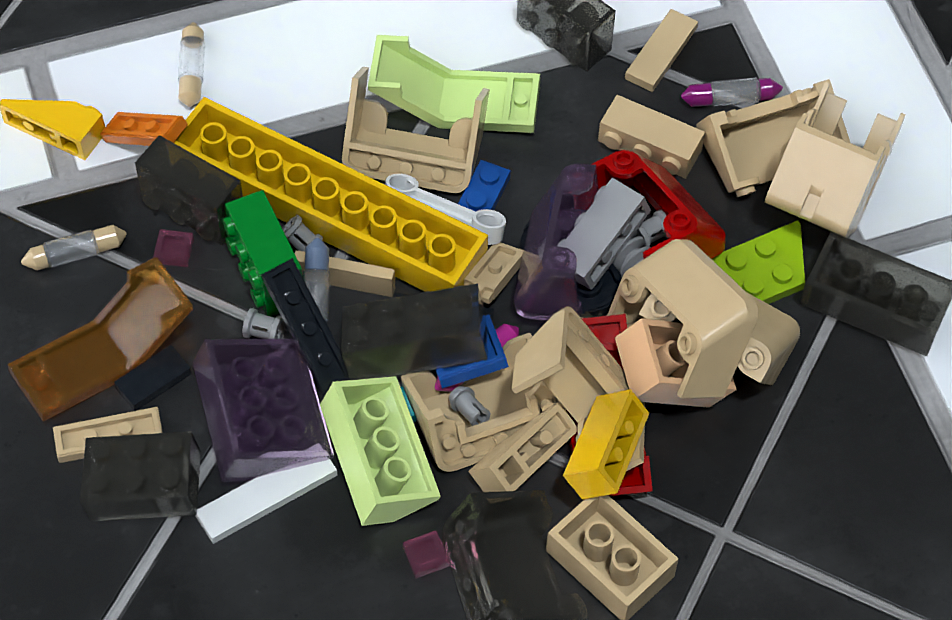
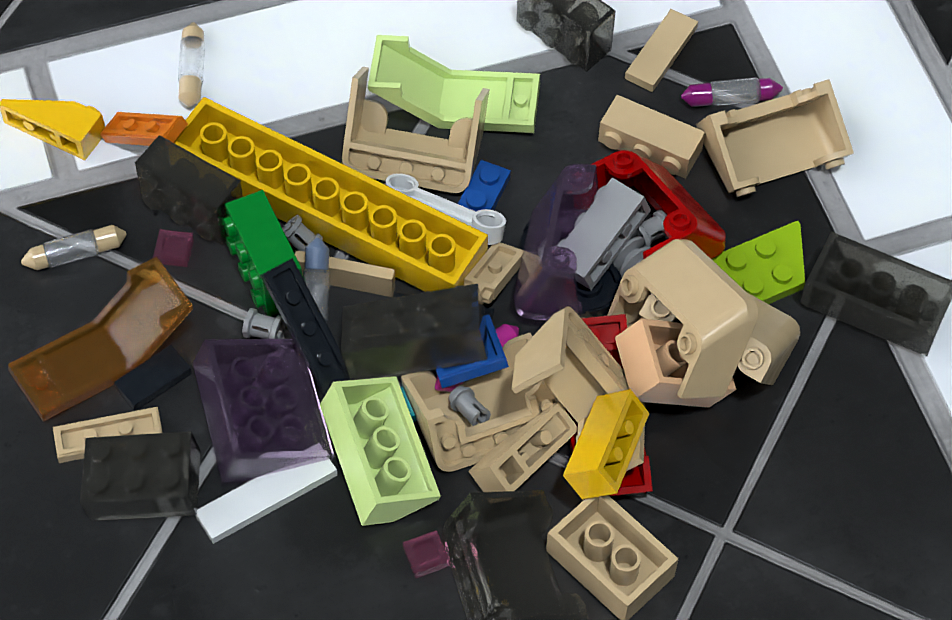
(826, 176): tan piece -> none

